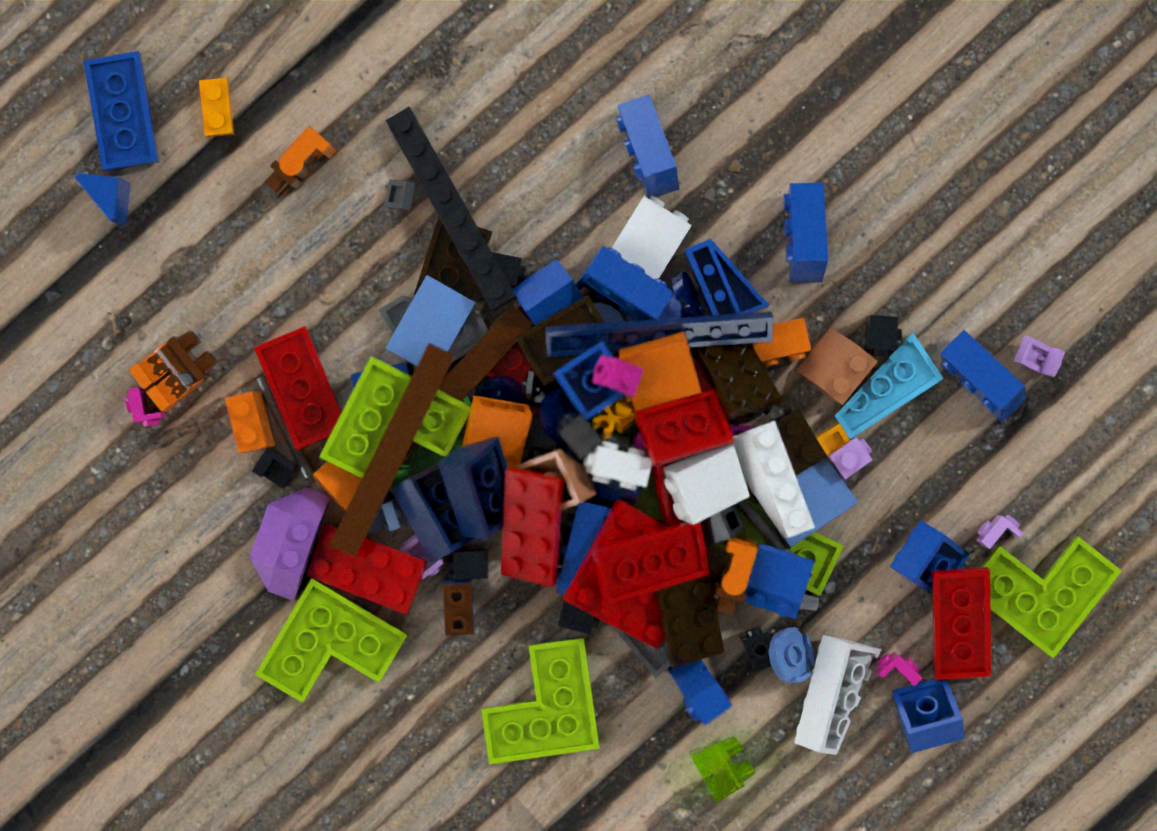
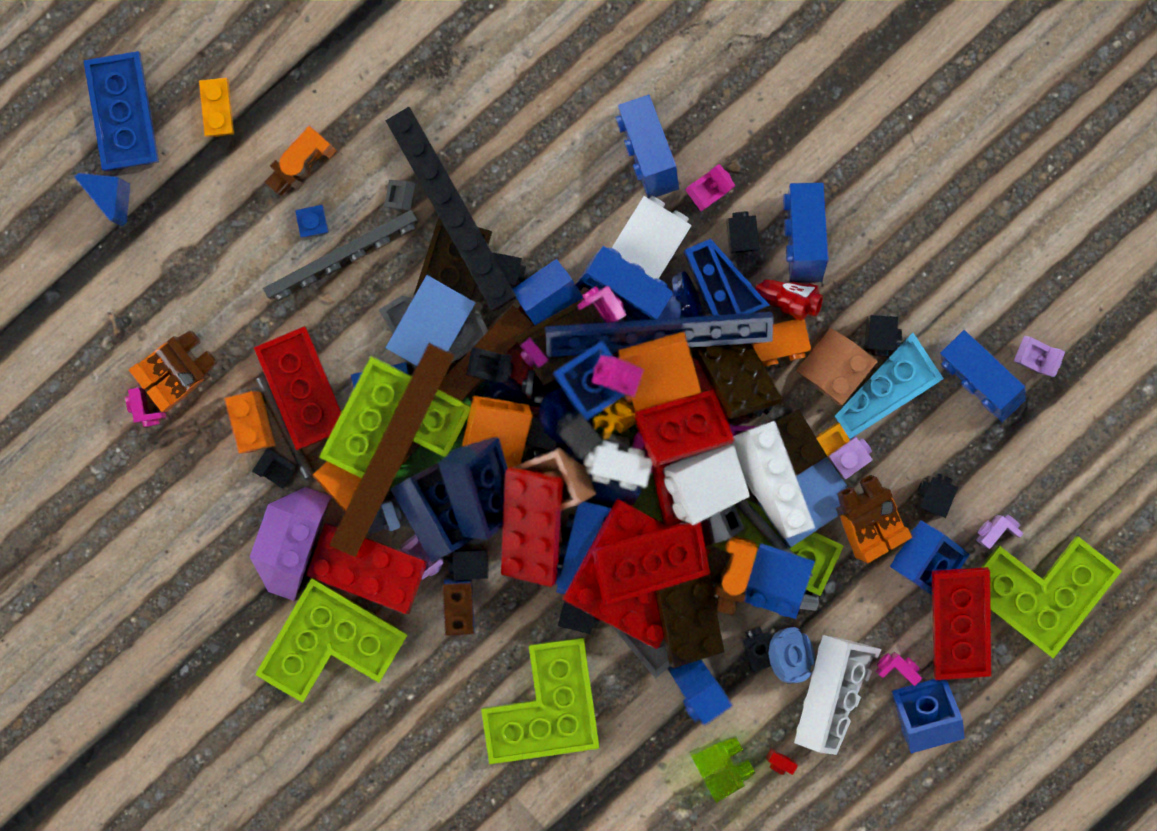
(312, 221): none -> blue plate
(331, 262): none -> dark grey plate
(489, 366): none -> black bracket
(532, 354): none -> magenta plate
(606, 303): none -> dark pink bracket
(710, 187): none -> dark pink bracket
(742, 233): none -> black brick
(781, 763): none -> red plate
(792, 297): none -> red rock
(871, 520): none -> hips
(936, 495): none -> black brick

